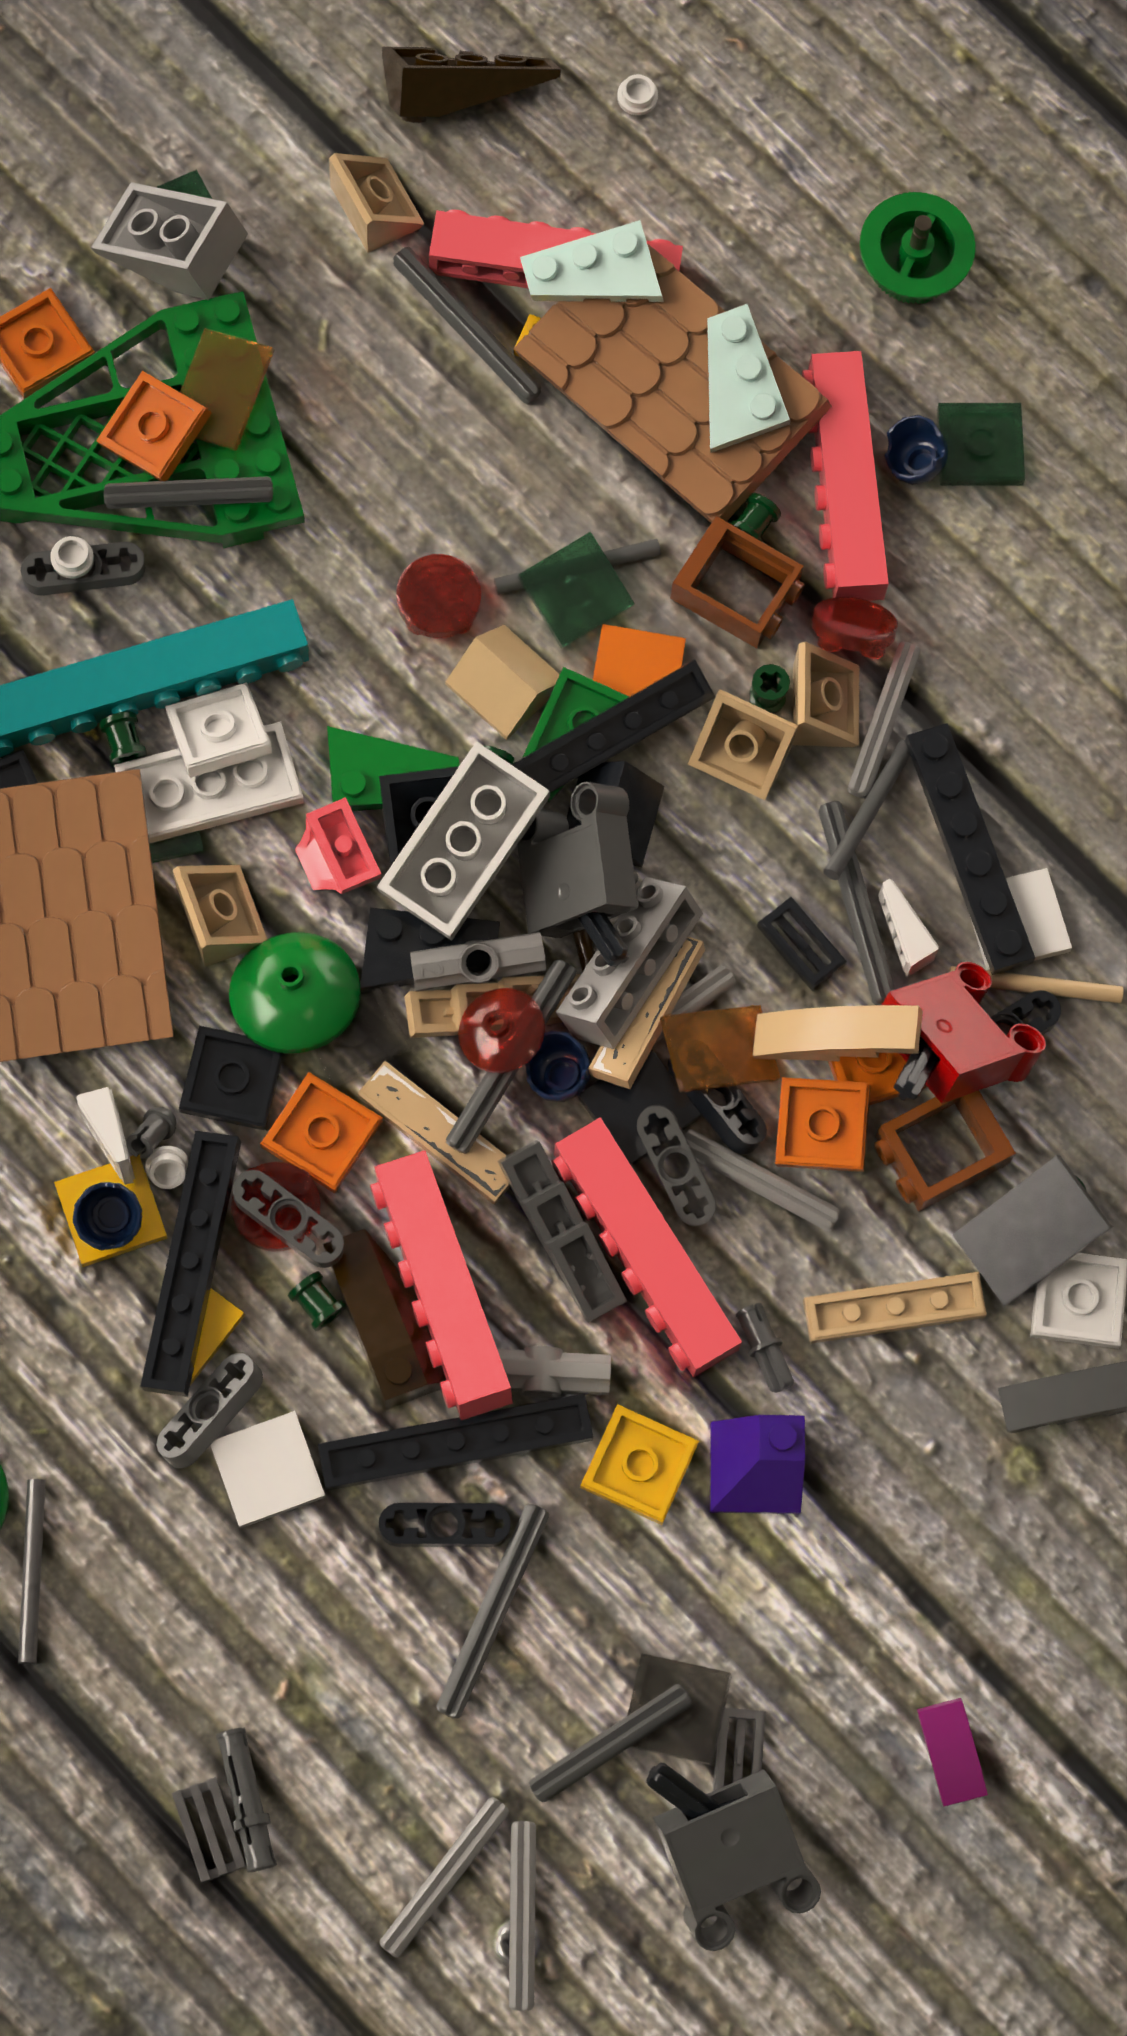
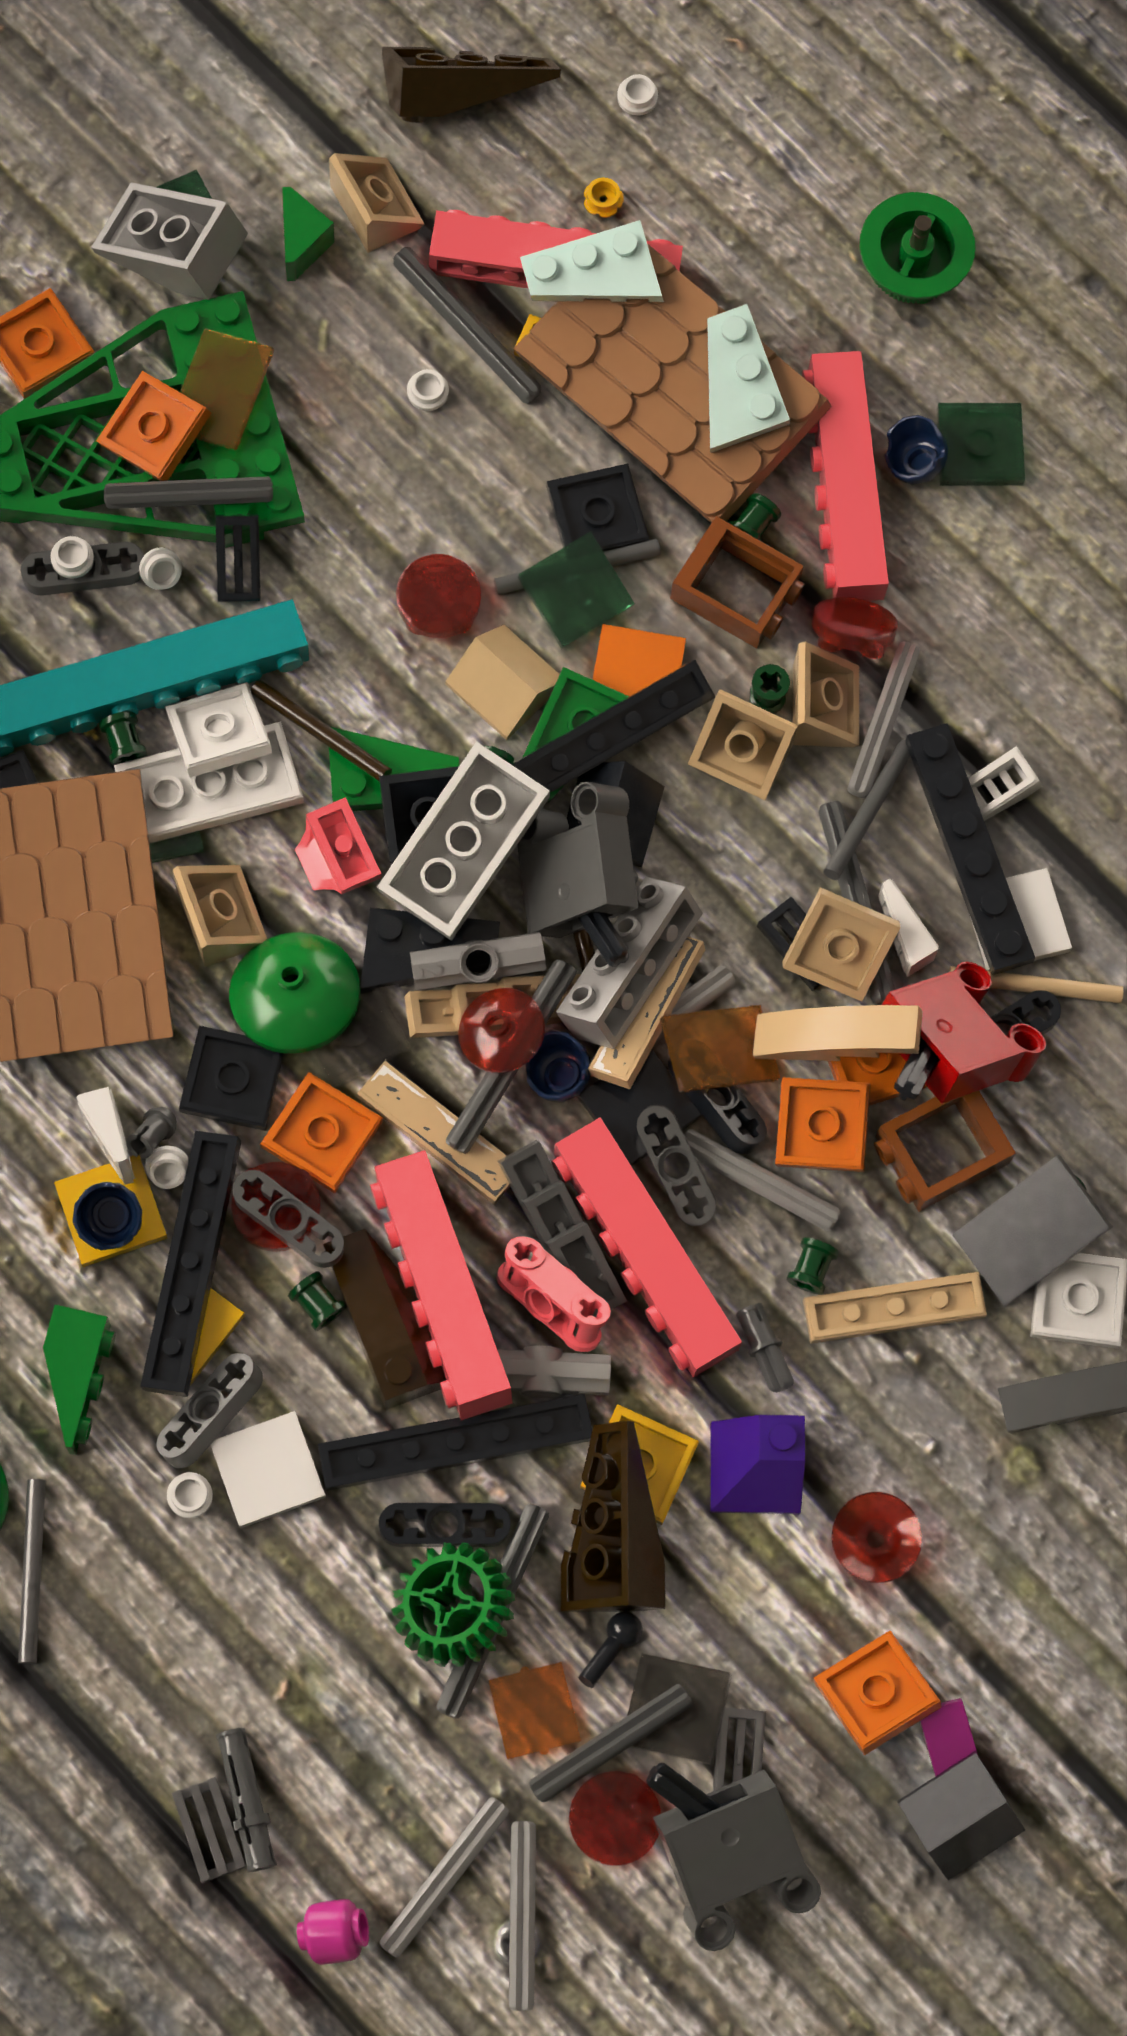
(73, 1359): none -> green slope
(160, 568): none -> white plate
(189, 1495): none -> white plate
(237, 521): none -> black tile
(306, 233): none -> green slope
(319, 730): none -> dark brown bar
(333, 1931): none -> dark pink head
(427, 390): none -> white plate
(456, 1571): none -> green gear
(534, 1710): none -> clear orange piece
(553, 1294): none -> coral piece
(598, 503): none -> black tile
(603, 188): none -> yellow plate
(614, 1818): none -> clear red tile
(616, 1541): none -> dark brown wedge
(623, 1631): none -> black bar
(812, 1265): none -> dark green bush
(841, 944): none -> tan tile
(877, 1692): none -> orange tile
(889, 1518): none -> clear red dish
(961, 1815): none -> slope
(1016, 792): none -> white slope

